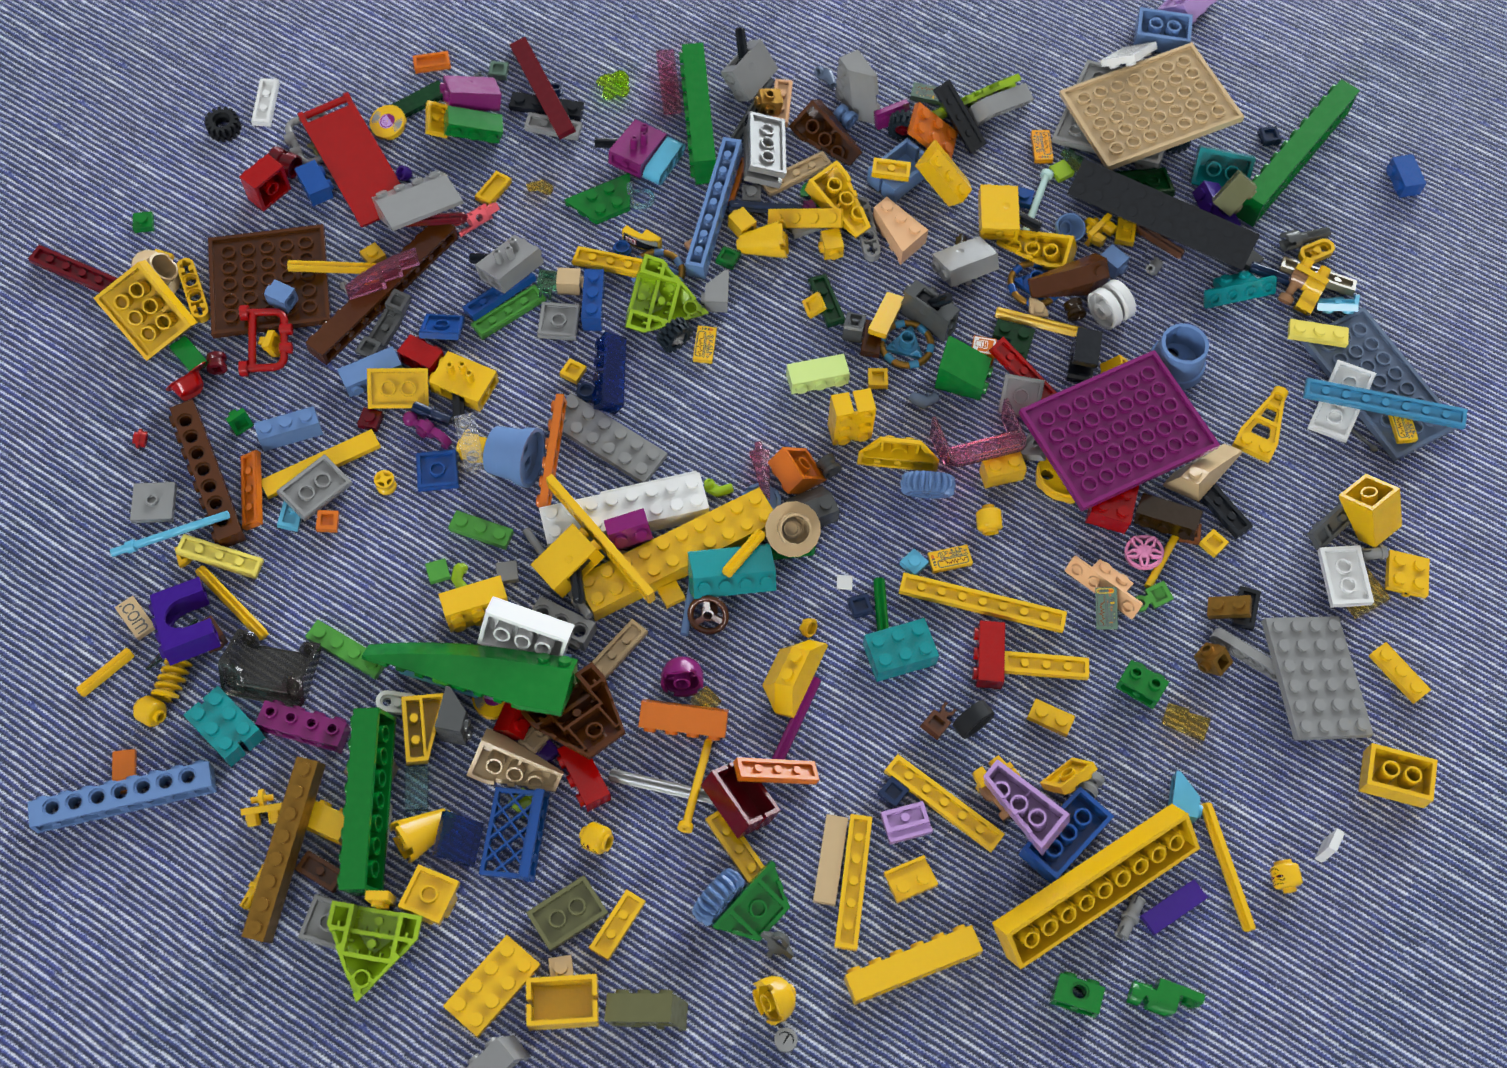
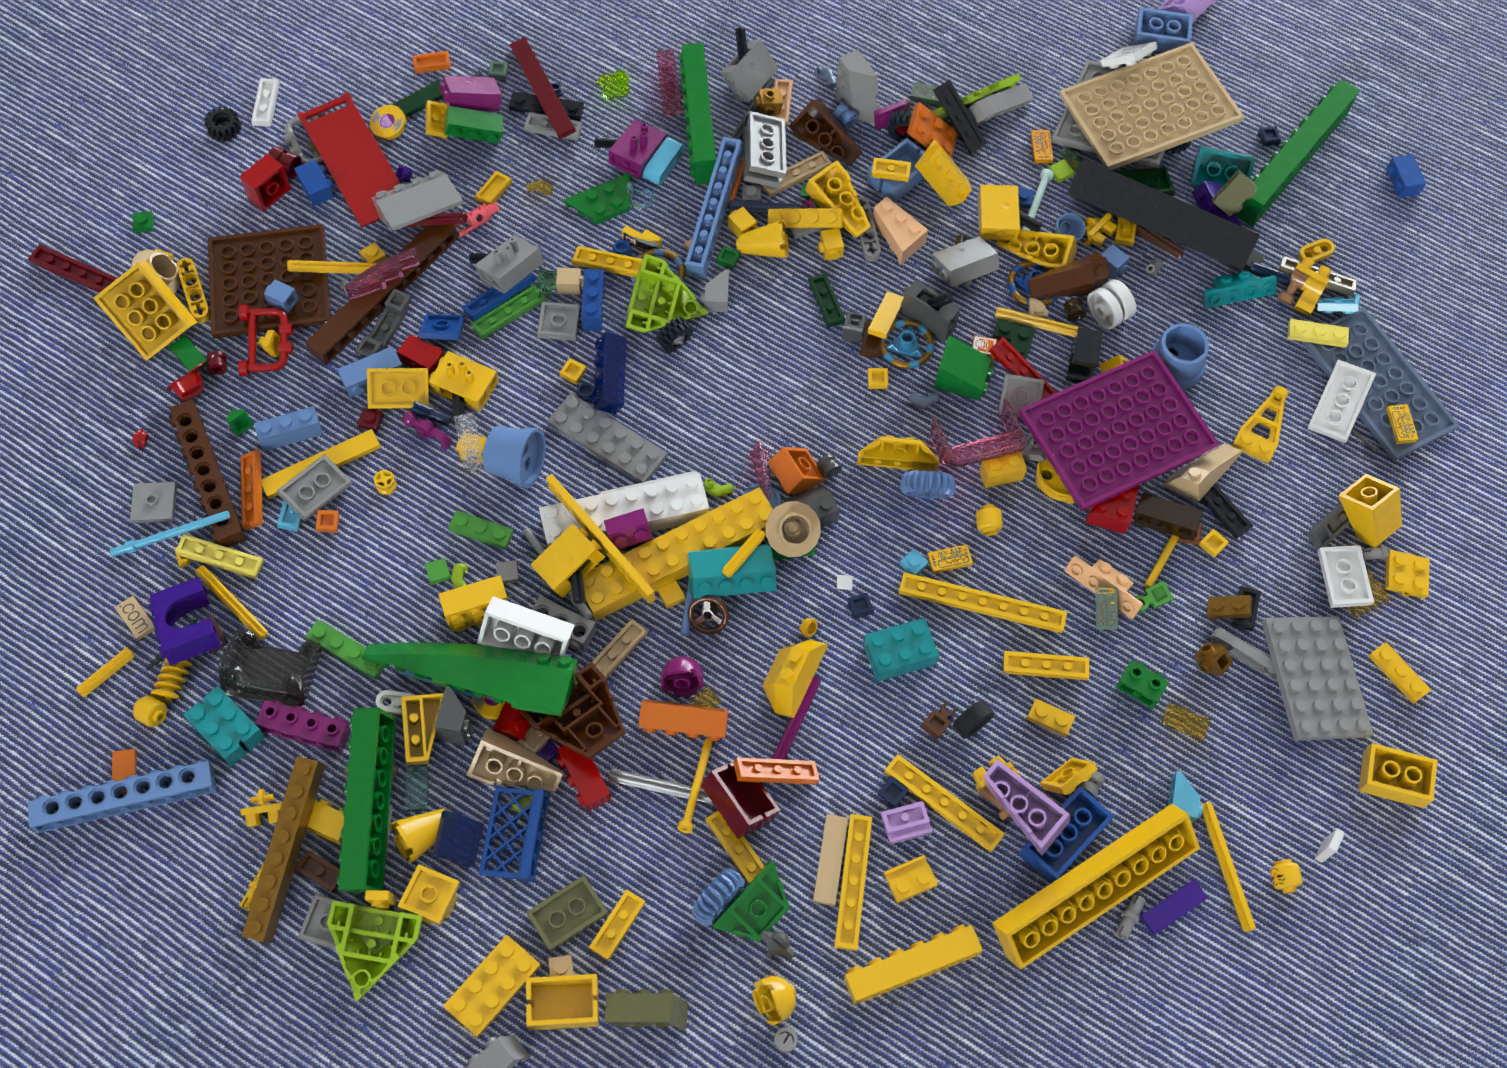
(437, 470): blue tile -> none
(552, 446): orange plate -> none
(596, 838): yellow head -> none
(704, 344): yellow tile -> none
(814, 305): yellow tile -> none
(817, 374): yellowish green brick -> none
(845, 423): yellow piece -> none
(880, 603): green axle -> none
(989, 654): red brick -> none
(1063, 994): green brick -> none
(1144, 552): bright pink wheel -> none
(1164, 996): green plate -> none
(1295, 239): dark grey piece -> none
(1385, 403): dark azure tile -> none

